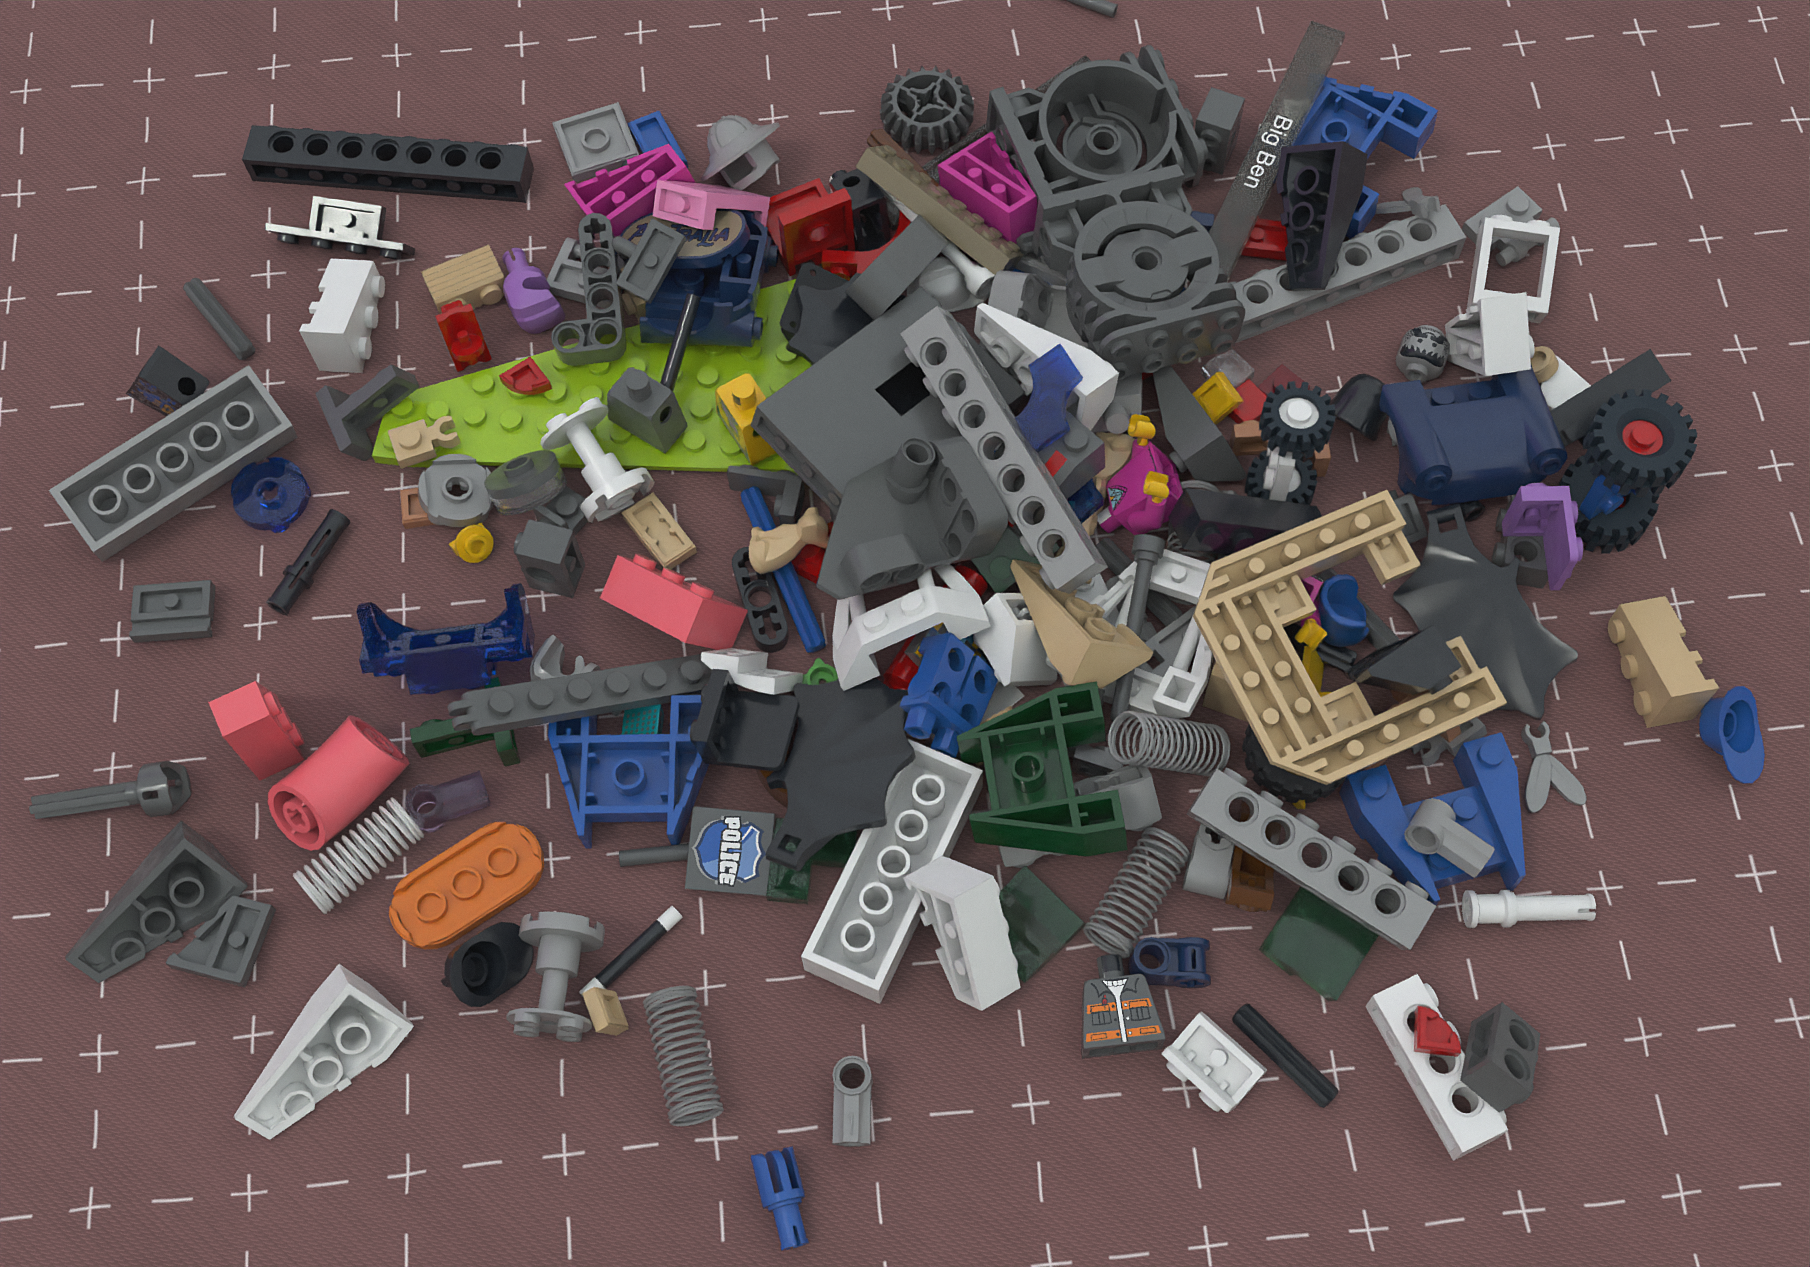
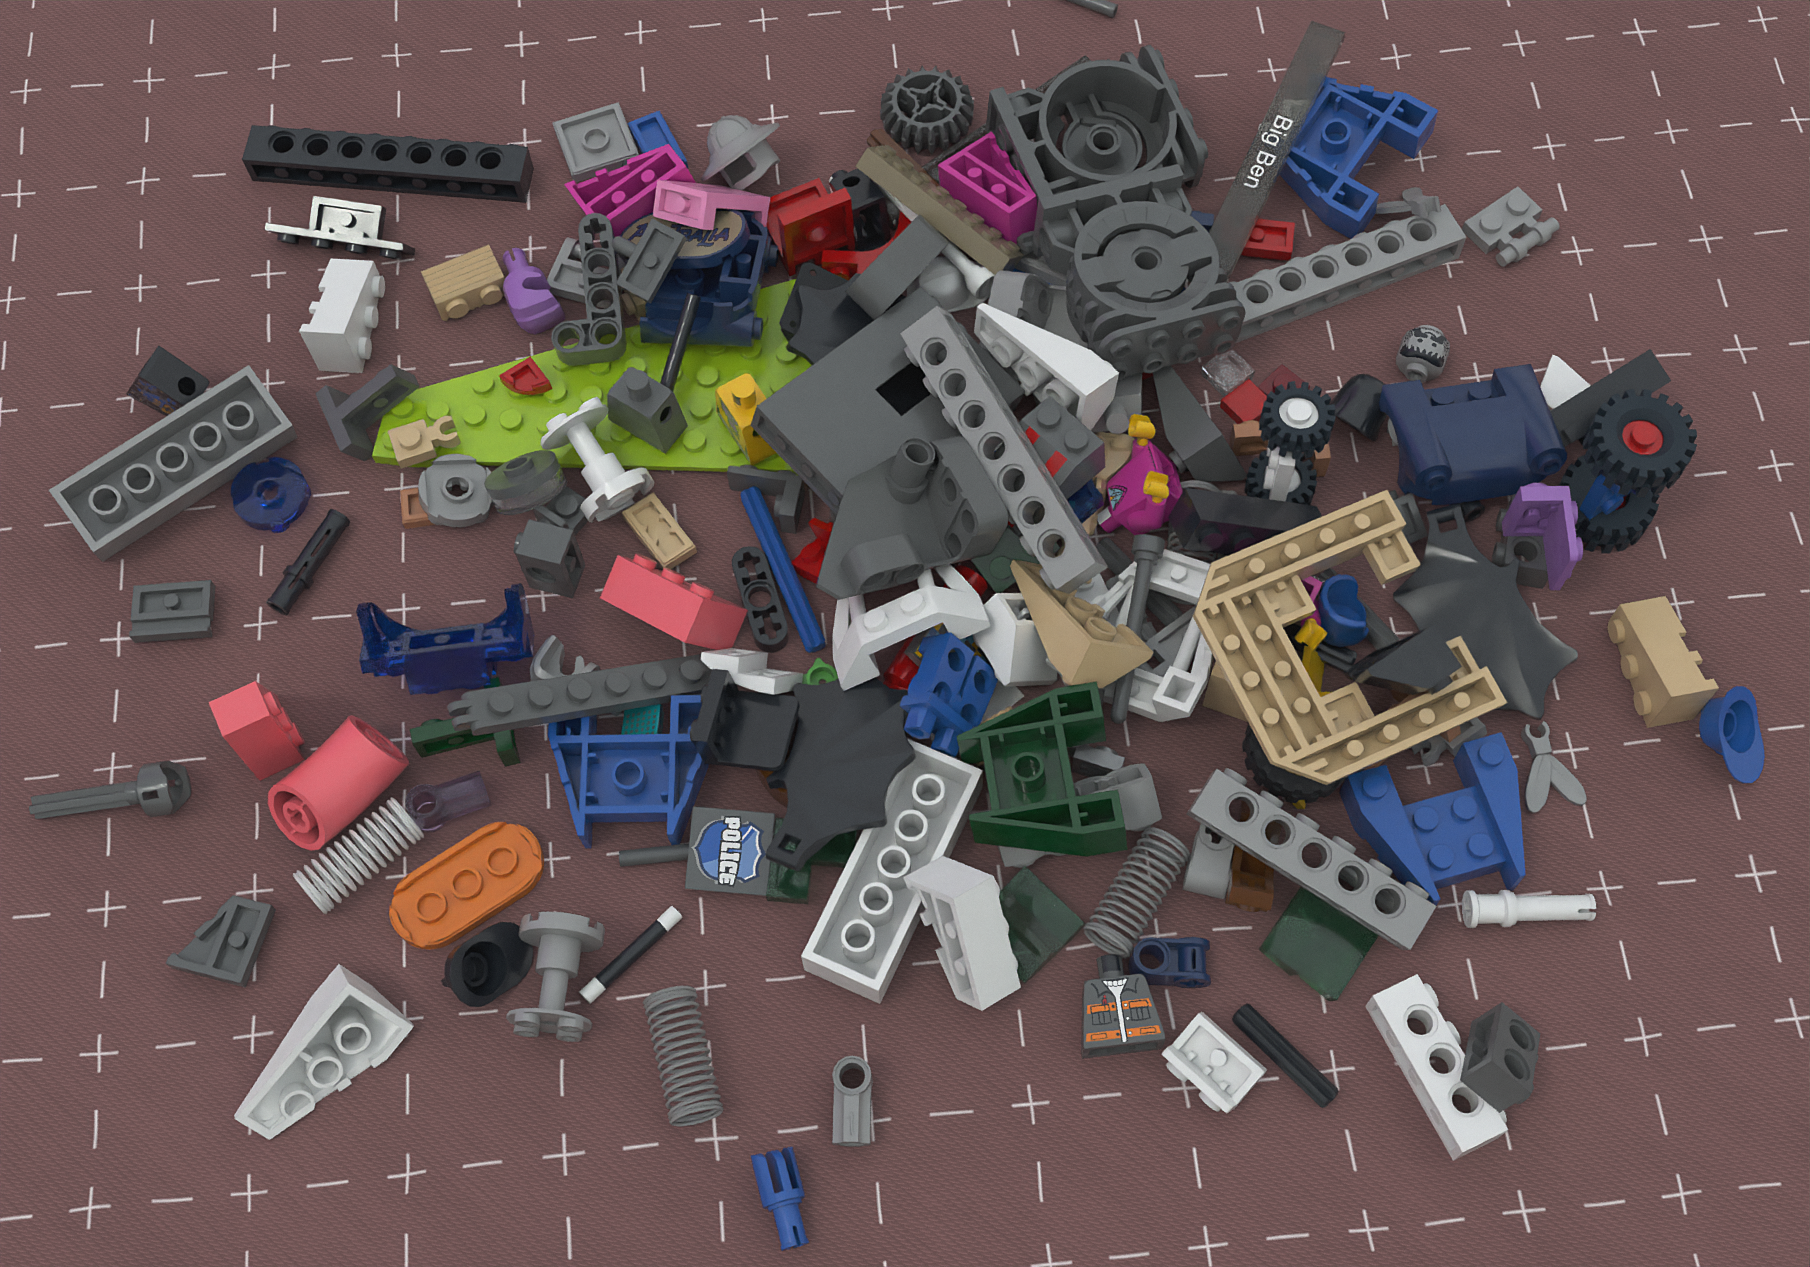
(165, 896): dark grey wedge -> none
(219, 318): dark grey axle -> none
(462, 335): red hips -> none
(473, 543): yellow plate -> none
(605, 1011): tan tile -> none
(780, 545): tan animal -> none
(1045, 414): clear blue tile -> none
(1144, 721): light grey piece -> none
(1217, 397): yellow tile -> none
(1219, 127): dark grey brick -> none
(1319, 199): black wedge -> none
(1434, 1034): red tile -> none
(1435, 830): light grey piece -> none
(1492, 336): white wedge -> none
(1532, 231): white window -> none
(1544, 363): tan tile -> none

